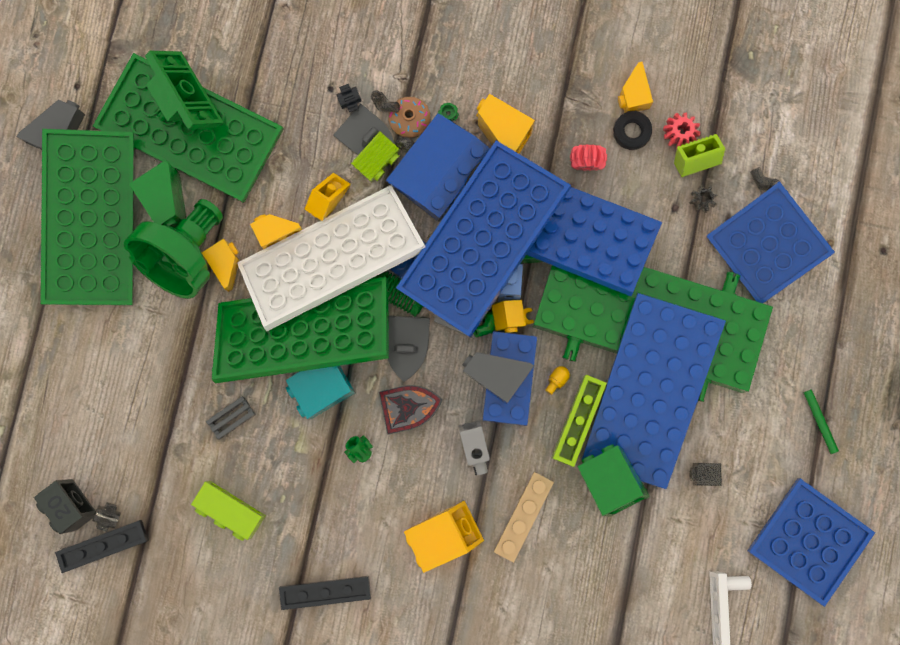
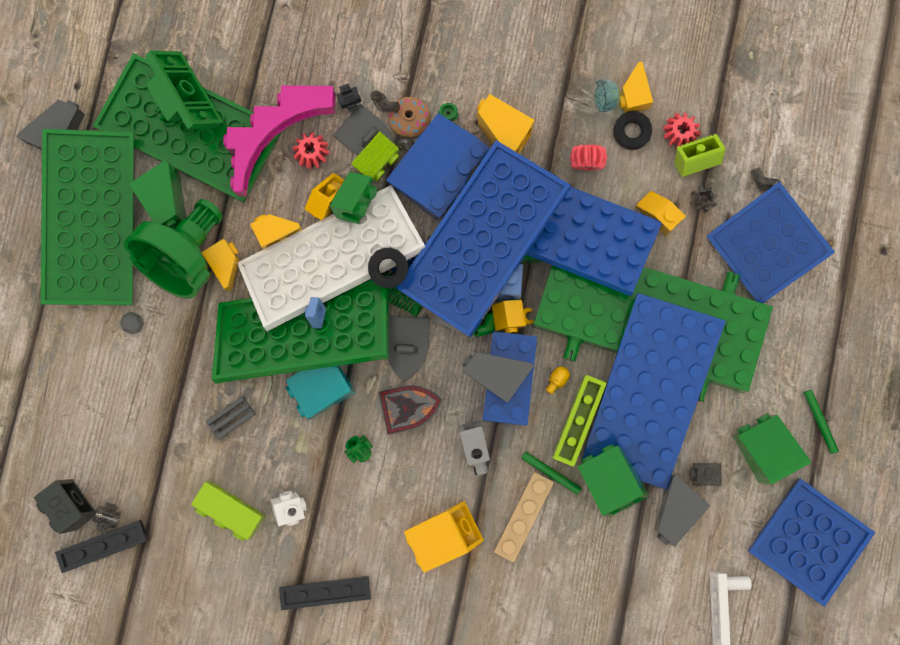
(131, 323): none -> dark grey tile
(267, 122): none -> dark pink arch
(288, 508): none -> white brick
(310, 142): none -> coral gear
(315, 312): none -> medium blue plate
(353, 197): none -> green brick
(388, 281): none -> black tyre
(551, 473): none -> green bar
(607, 95): none -> clear light blue hair
(661, 210): none -> yellow slope
(678, 511): none -> dark grey slope
(770, 449): none -> green slope

